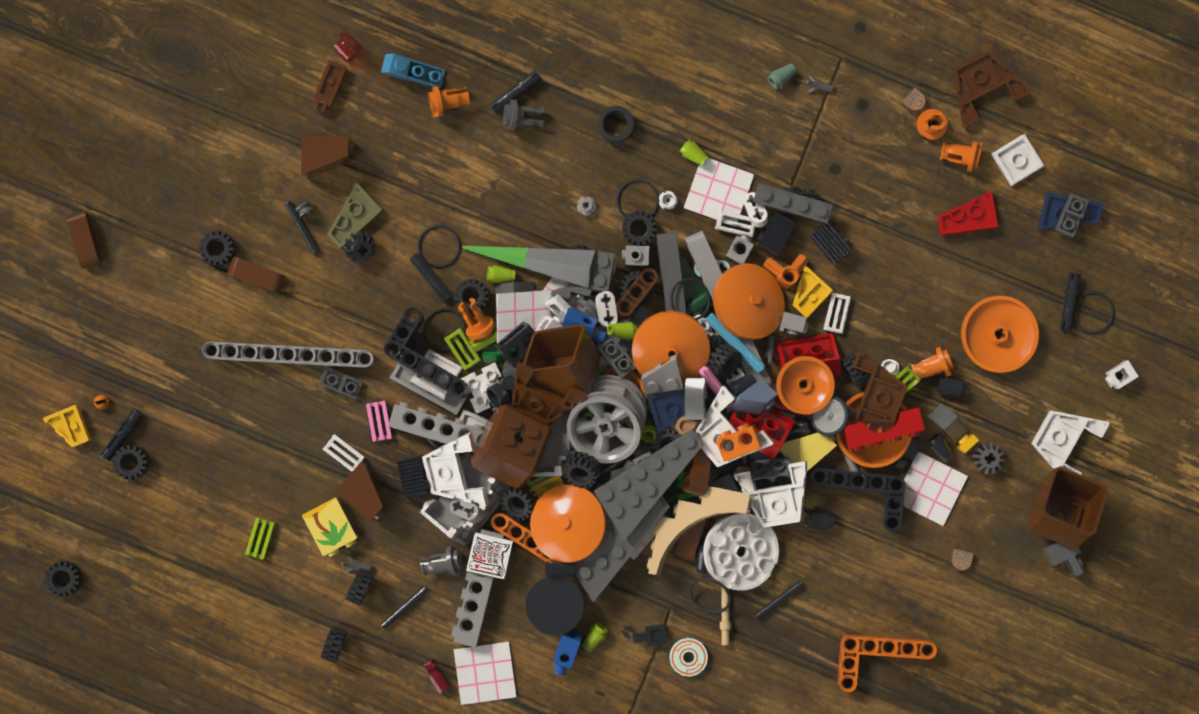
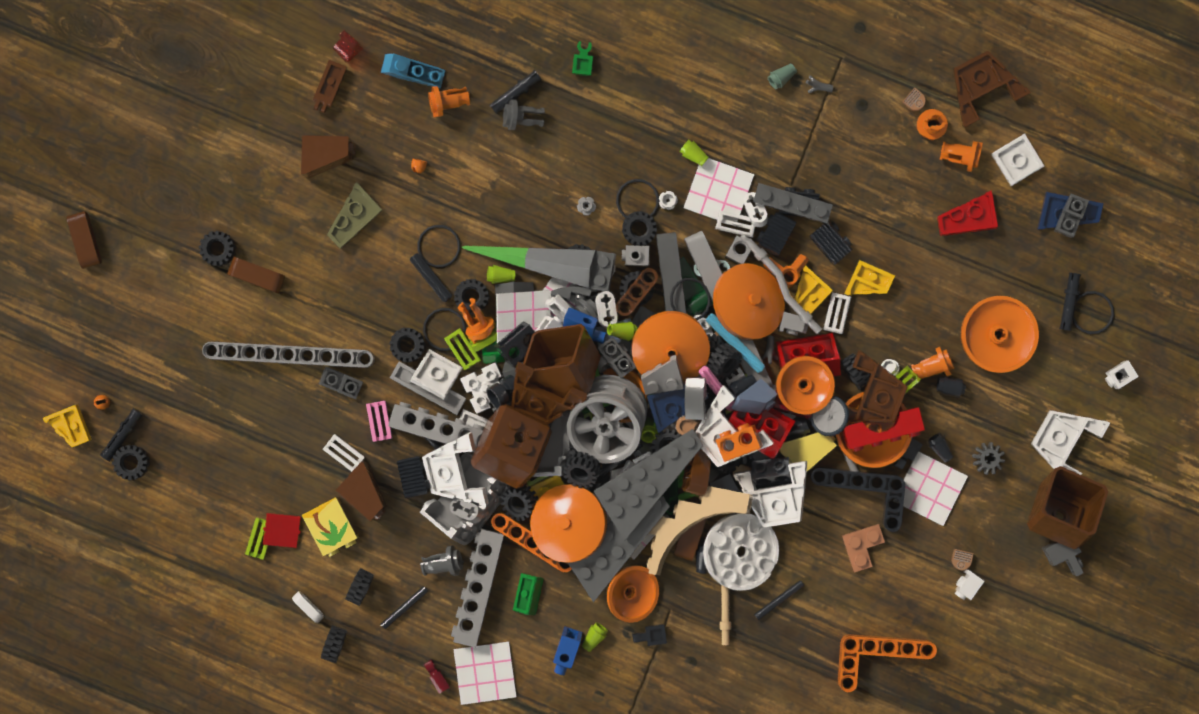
(51, 578): black tyre -> none
(281, 530): none -> red piece
(302, 228): black bar -> none
(304, 209): dark grey bush -> none
(308, 607): none -> white beam
(355, 243): black gear -> none
(355, 565): dark grey bar -> none
(418, 165): none -> orange hinge
(420, 361): black beam -> none
(489, 555): white tile -> none
(528, 594): none -> green slope
(554, 605): black piece -> none
(558, 569): black cone -> none
(582, 63): none -> green plate
(618, 110): black tyre -> none
(641, 594): none -> orange dish
(688, 668): light aqua tile -> none
(705, 609): black piece -> none
(760, 254): none -> light grey bar
(820, 519): black brick -> none
(857, 544): none -> nougat plate
(869, 280): none -> yellow wing
(948, 422): dark grey slope -> none
(967, 442): yellow plate -> none
(968, 585): none -> white brick

